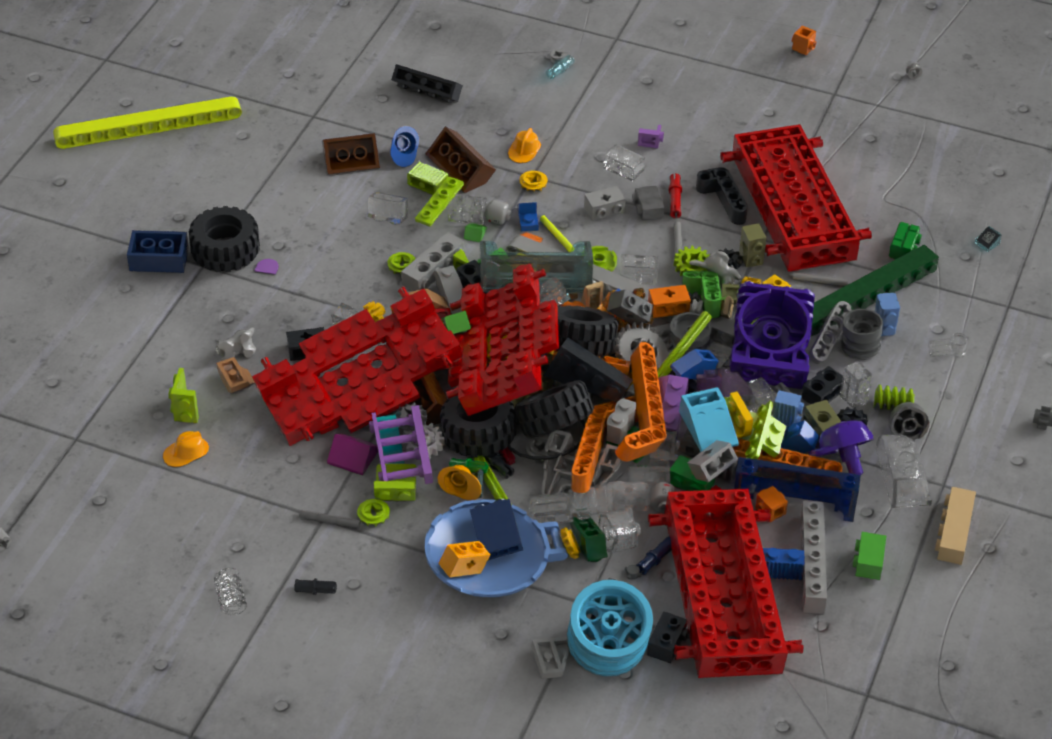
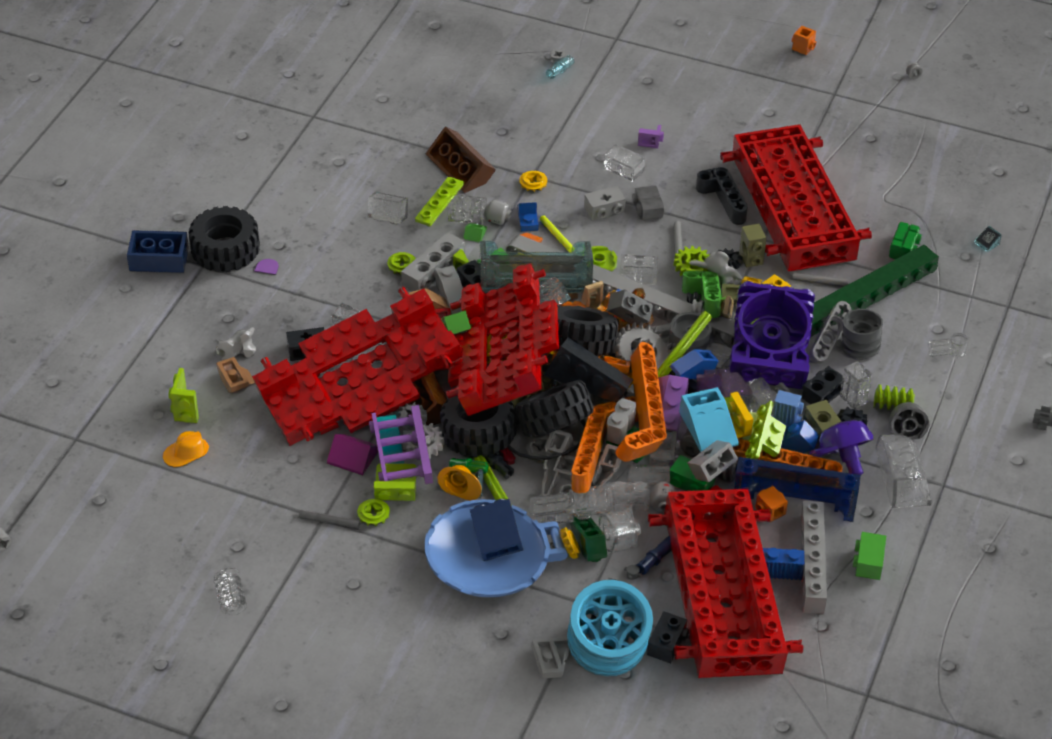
(146, 122): neon yellow beam -> none
(315, 586): black axle -> none
(350, 153): reddish brown slope -> none
(376, 310): yellow gear -> none
(404, 146): blue piece -> none
(426, 82): black brick -> none
(426, 177): lime brick -> none
(464, 559): light orange brick -> none
(524, 146): light orange piece -> none
(669, 301): orange brick -> none
(675, 191): red pin -> none
(888, 308): medium blue brick -> none
(956, 525): tan brick -> none

